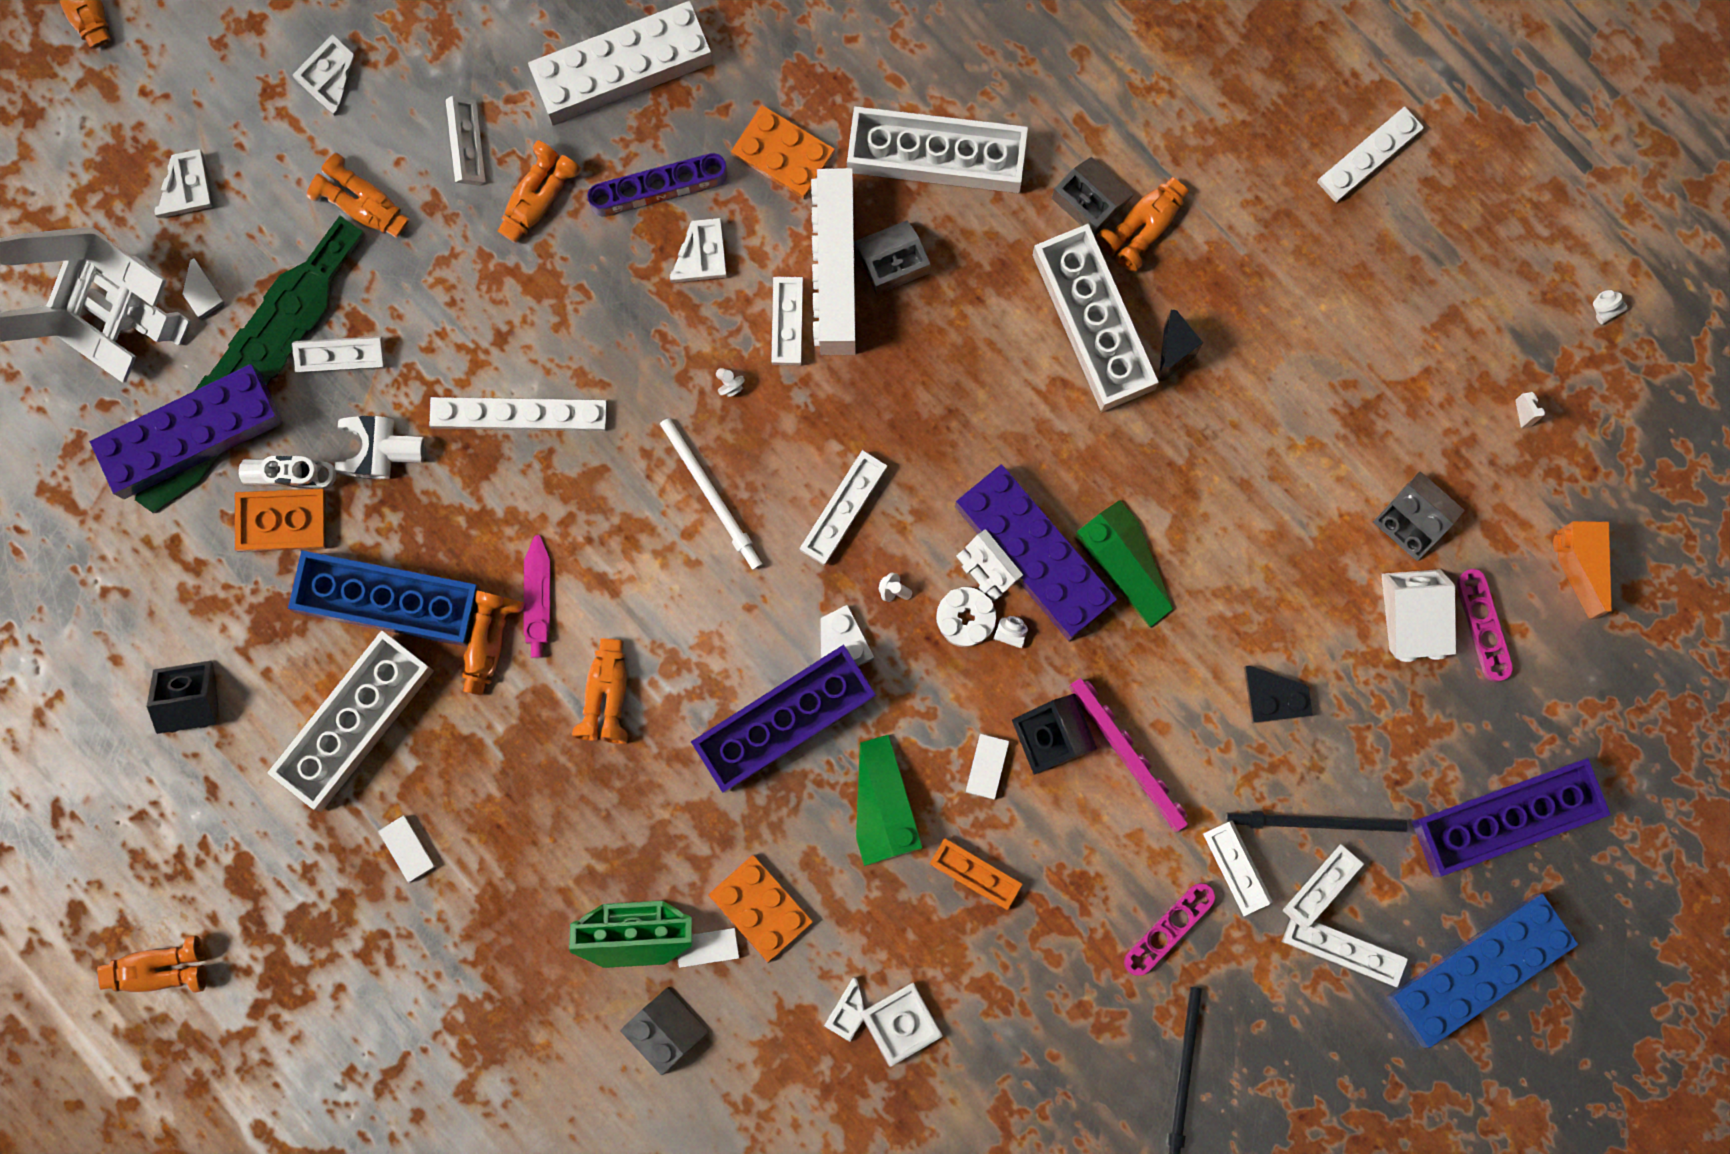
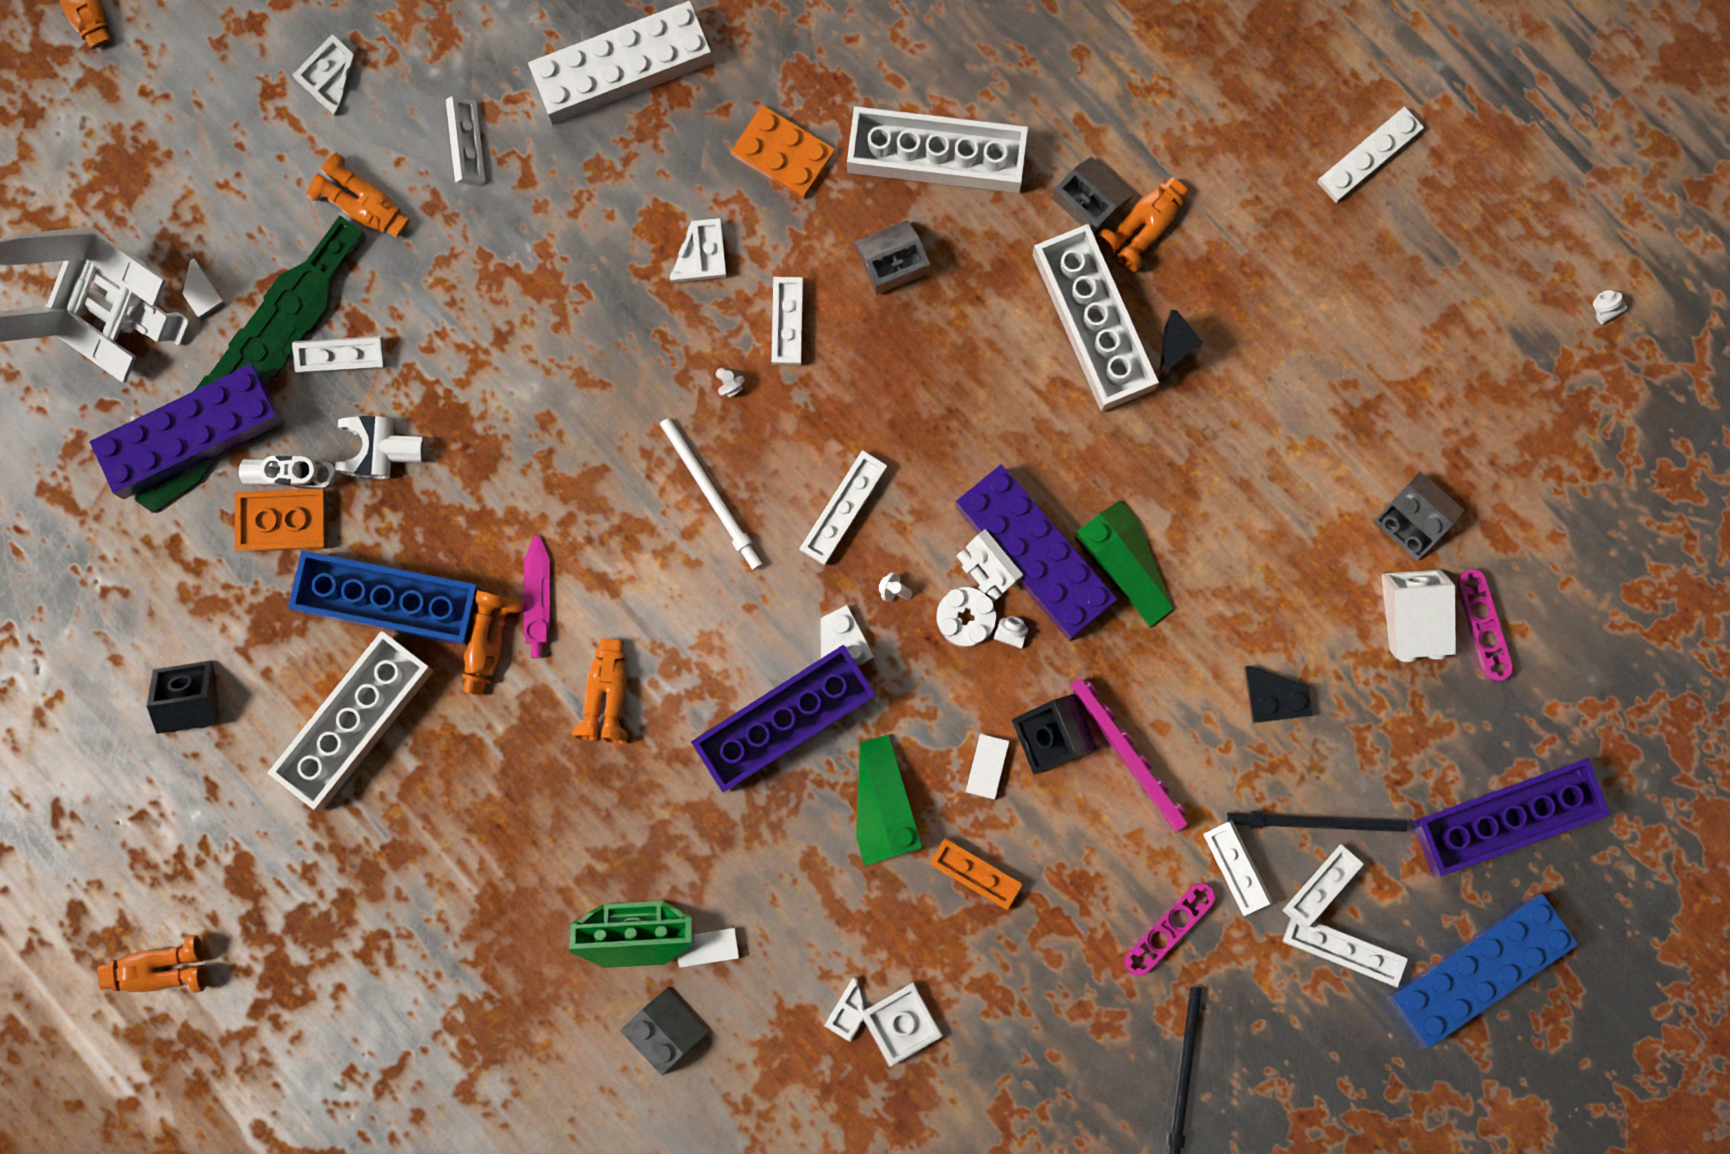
(185, 186): white wing -> none
(406, 849): white tile -> none
(518, 414): white plate -> none
(526, 206): orange piece -> none
(642, 183): dark purple beam -> none
(760, 908): orange plate -> none
(835, 258): white brick -> none
(1528, 410): white tile -> none
(1585, 559): orange slope -> none

